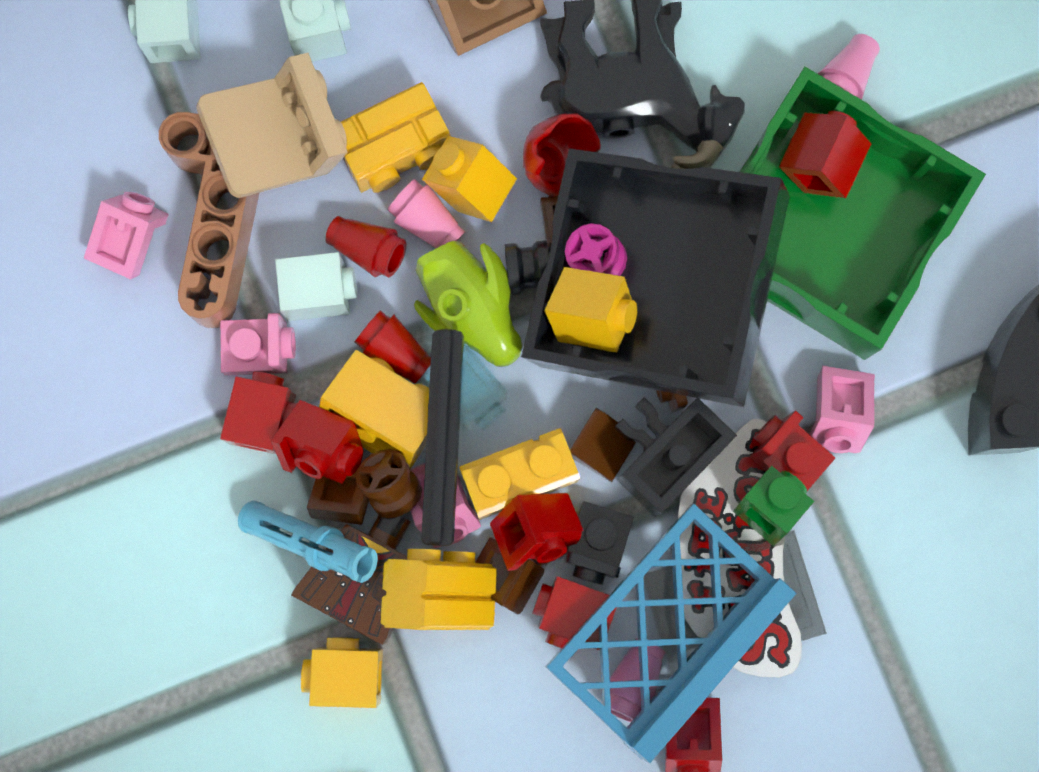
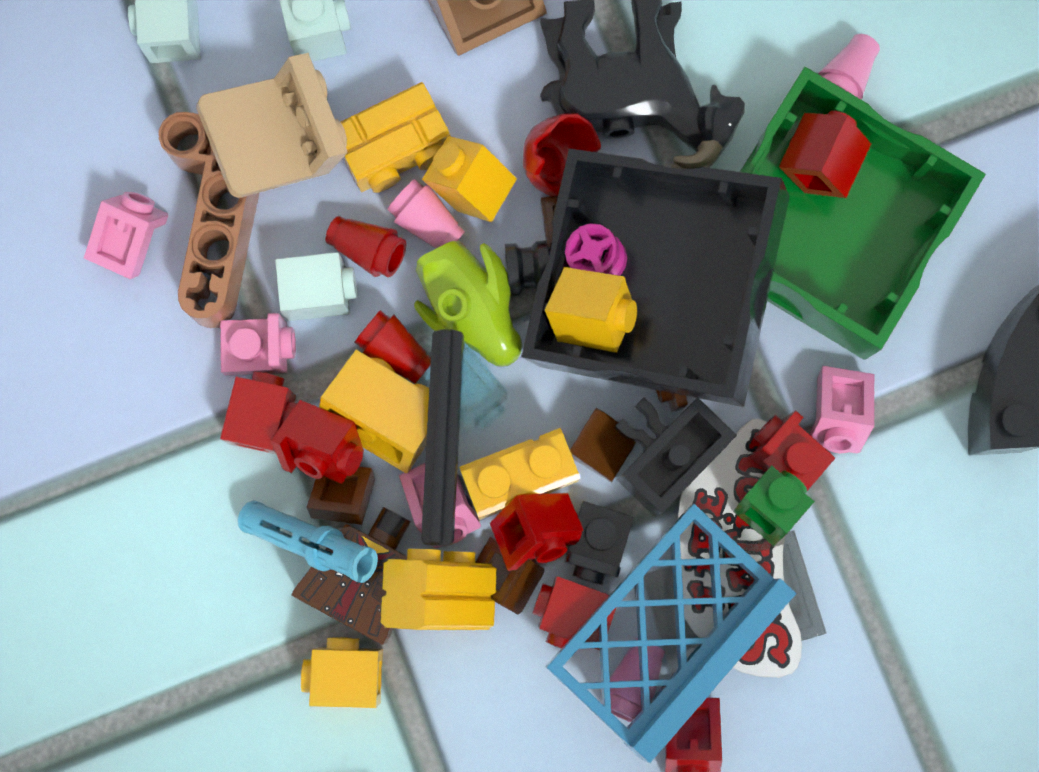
(388, 483): reddish brown wheel -> none

